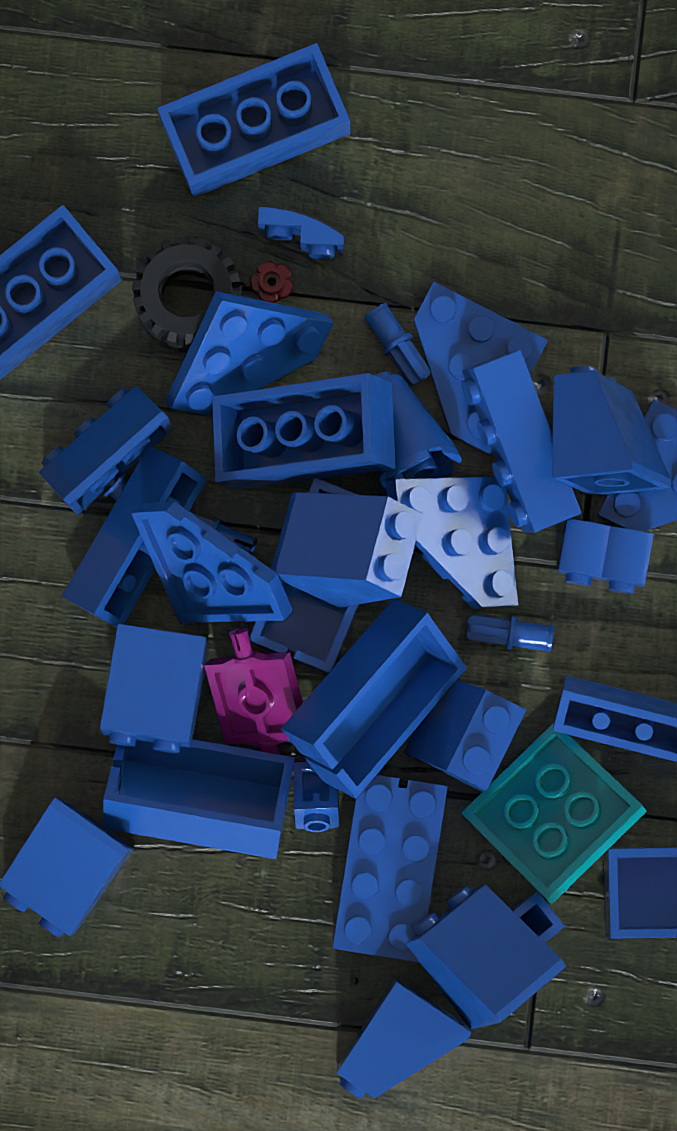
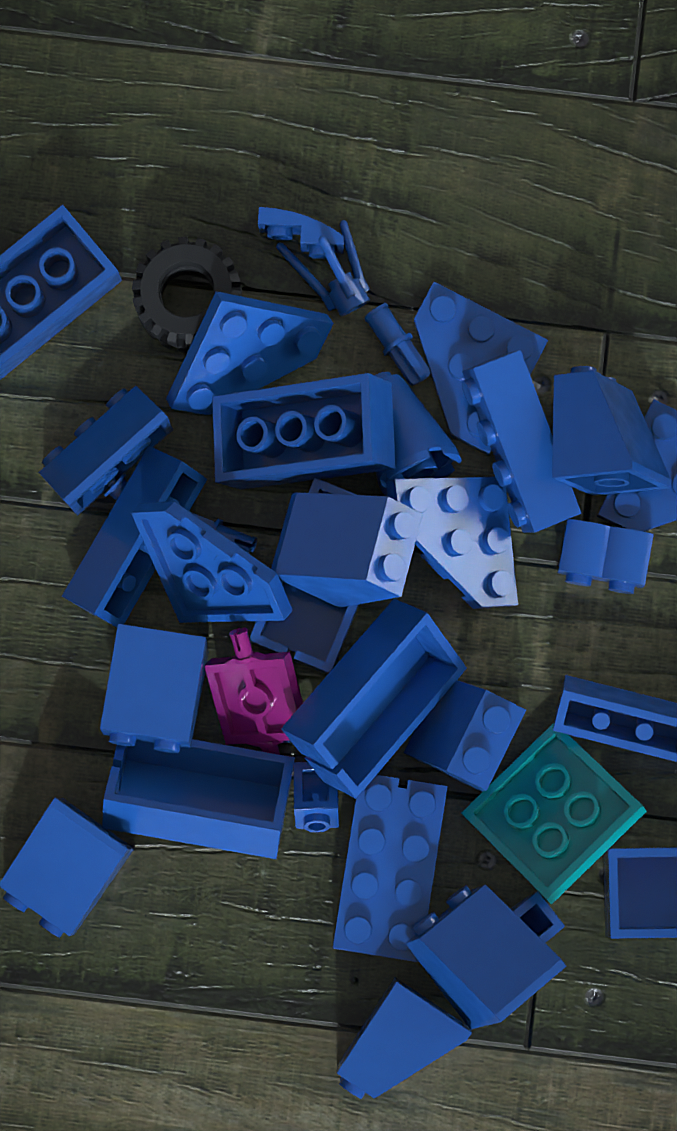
(254, 120): blue brick -> none
(274, 293): dark red plate -> none
(346, 292): none -> blue plant
(510, 632): blue axle -> none

